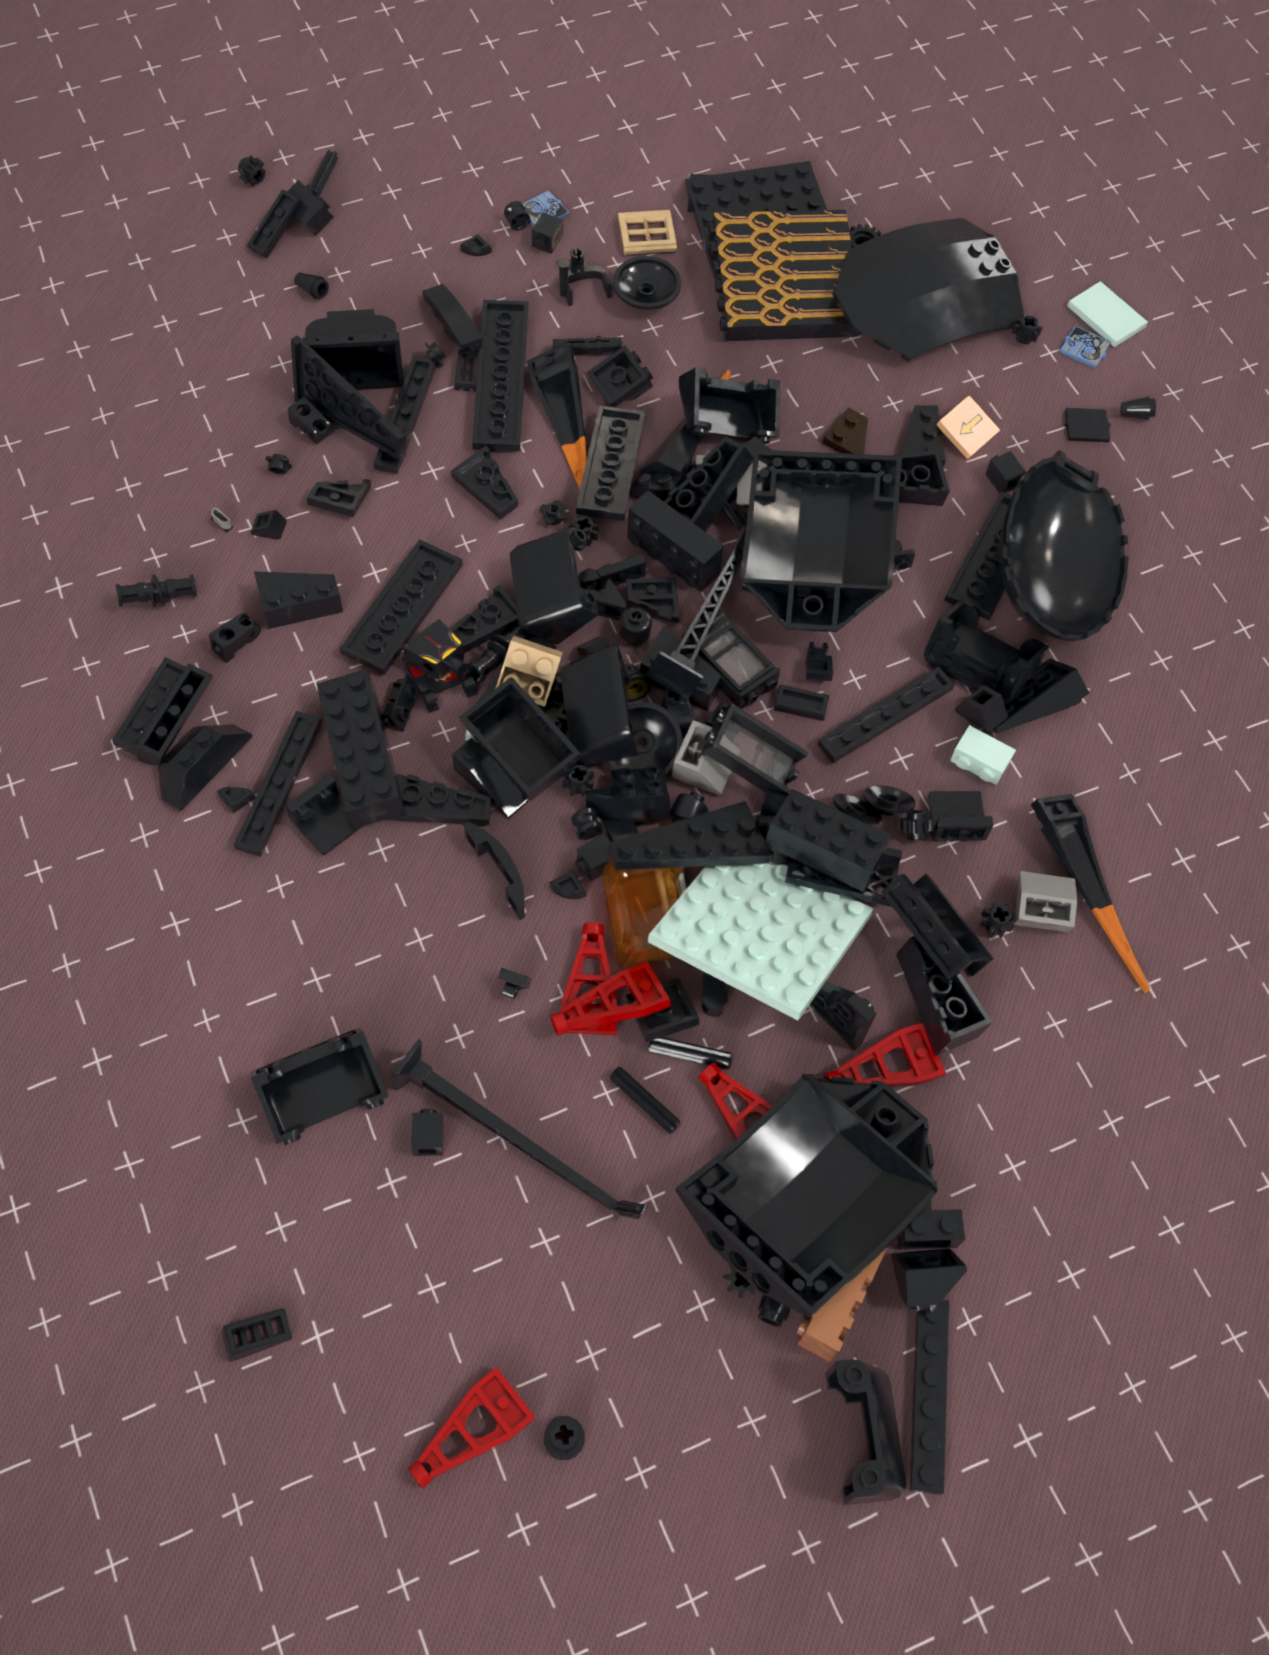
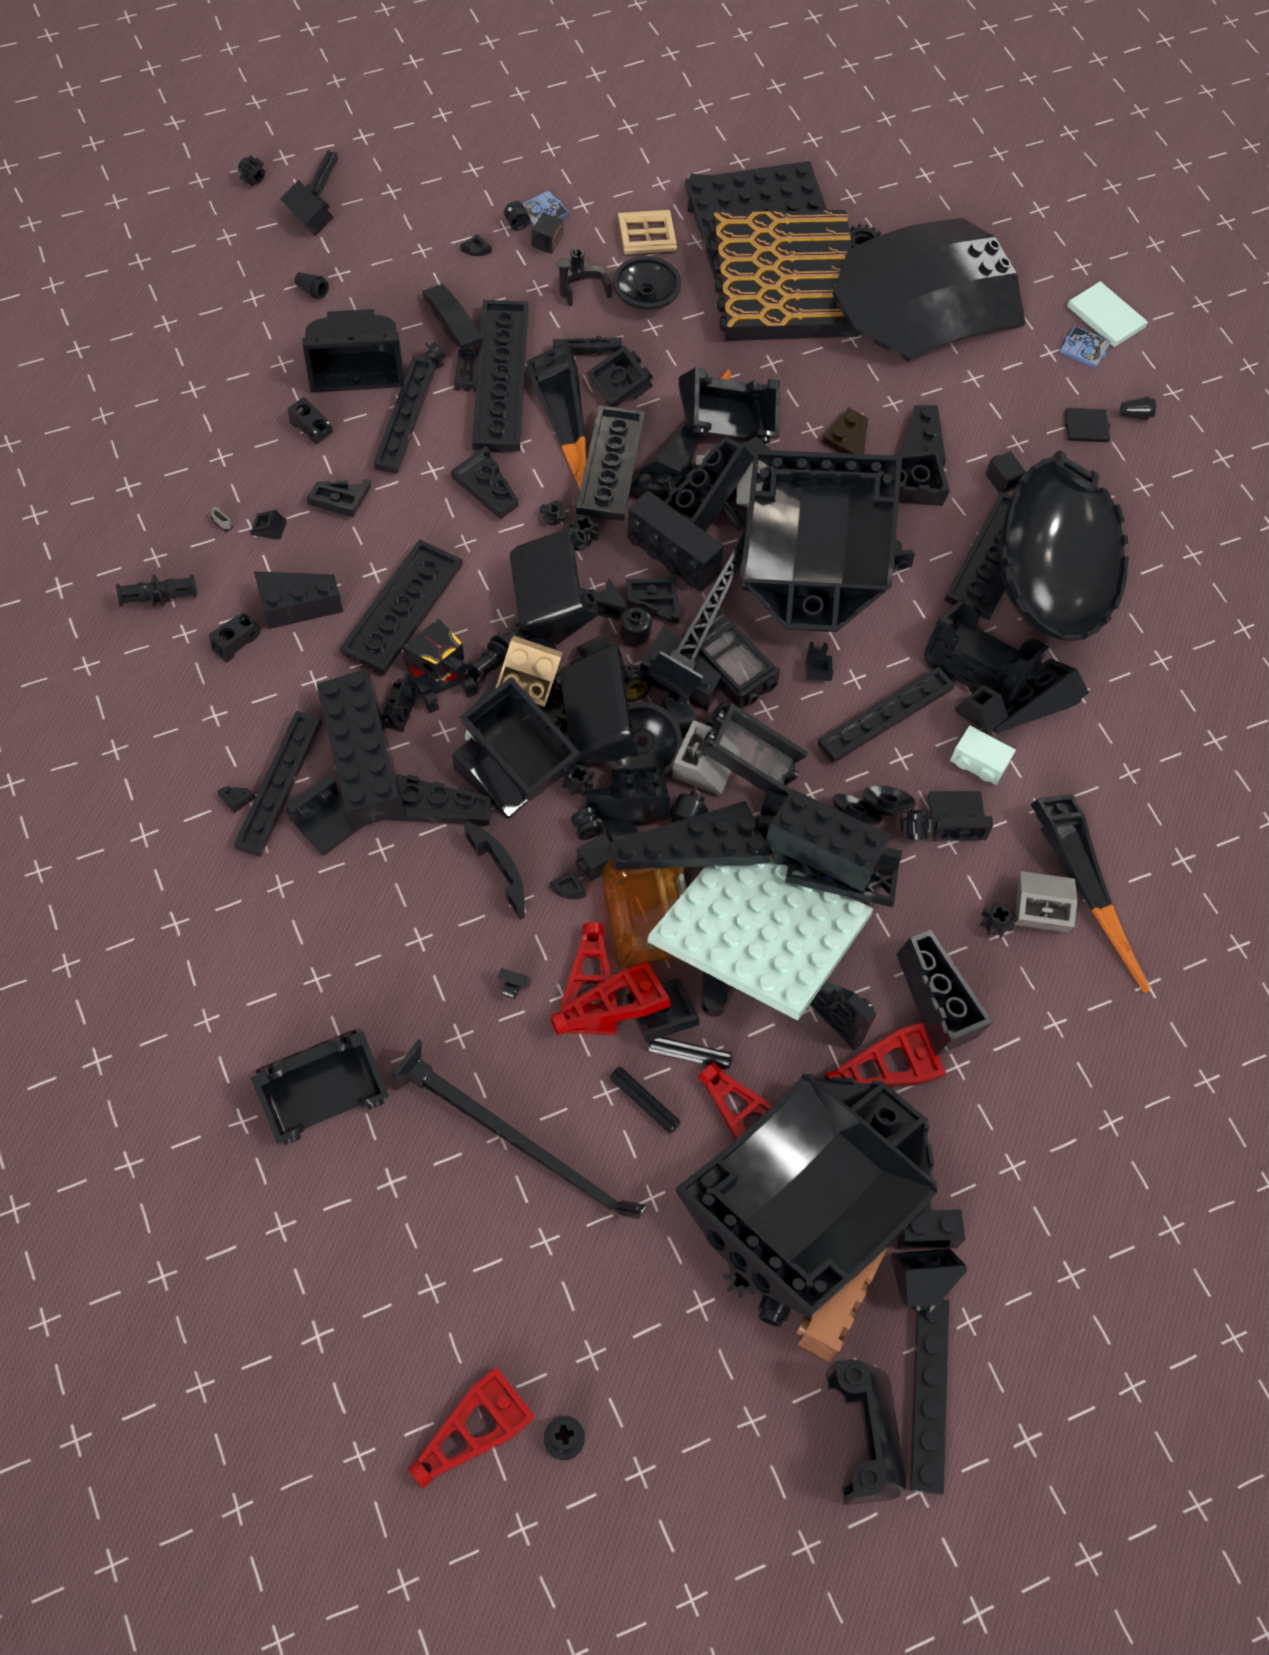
(162, 710): black brick -> none
(197, 761): black wedge -> none
(247, 1349): black slope -> none
(274, 223): black tile -> none
(278, 463): black plate -> none
(341, 401): black wing -> none
(427, 1133): black brick -> none
(491, 618): black wing -> none
(618, 573): black hinge -> none
(801, 702): black tile -> none
(937, 925): black fence -> none
(968, 427): light nougat tile -> none
(1027, 329): black gear -> none

